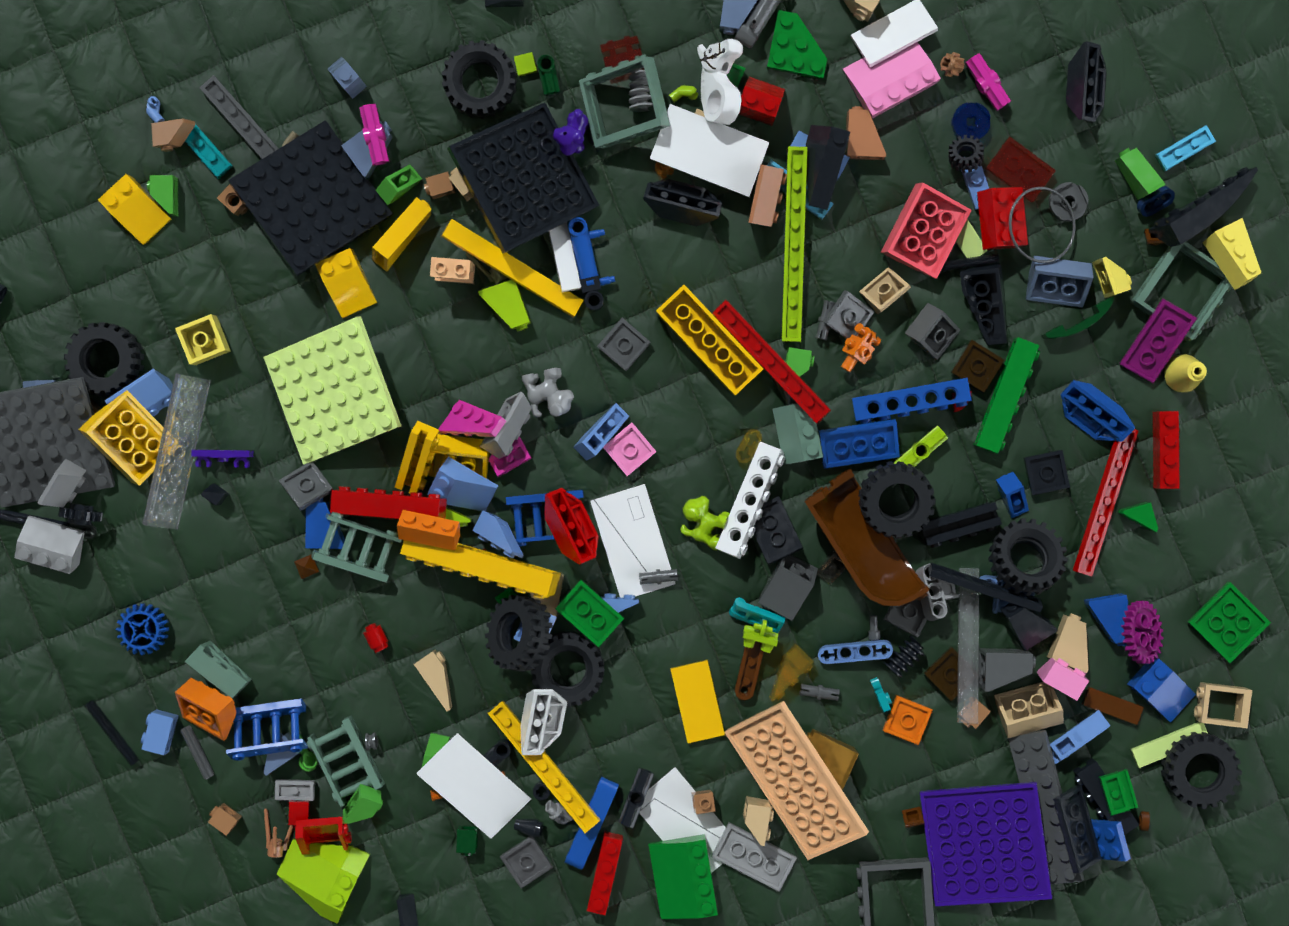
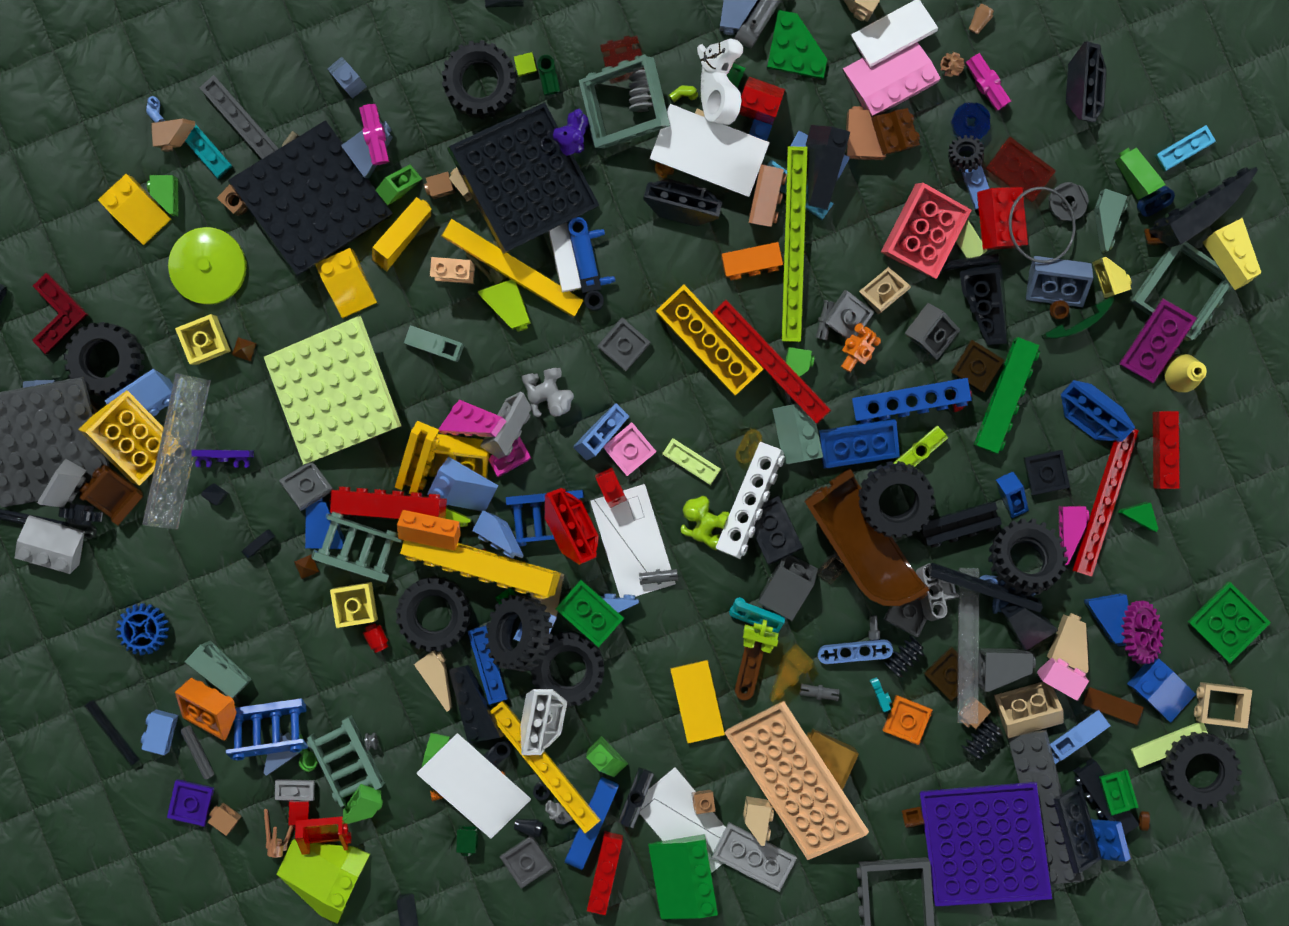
(68, 318): none -> dark red plate
(111, 493): none -> reddish brown panel
(190, 802): none -> dark purple plate
(207, 265): none -> lime dish
(244, 349): none -> reddish brown slope
(258, 543): none -> black beam
(353, 604): none -> light yellow brick
(409, 622): none -> black tyre
(434, 343): none -> sand green slope
(475, 715): none -> black wing
(488, 670): none -> blue plate
(605, 758): none -> bright green slope
(610, 487): none -> red torso
(691, 461): none -> yellowish green tile
(752, 261): none -> orange brick
(760, 129): none -> blue plate
(896, 131): none -> reddish brown plate
(981, 17): none -> medium nougat cone
(982, 739): none -> black piece
(1059, 309): none -> reddish brown plate
(1071, 527): none -> dark pink slope
(1107, 215): none -> sand green slope

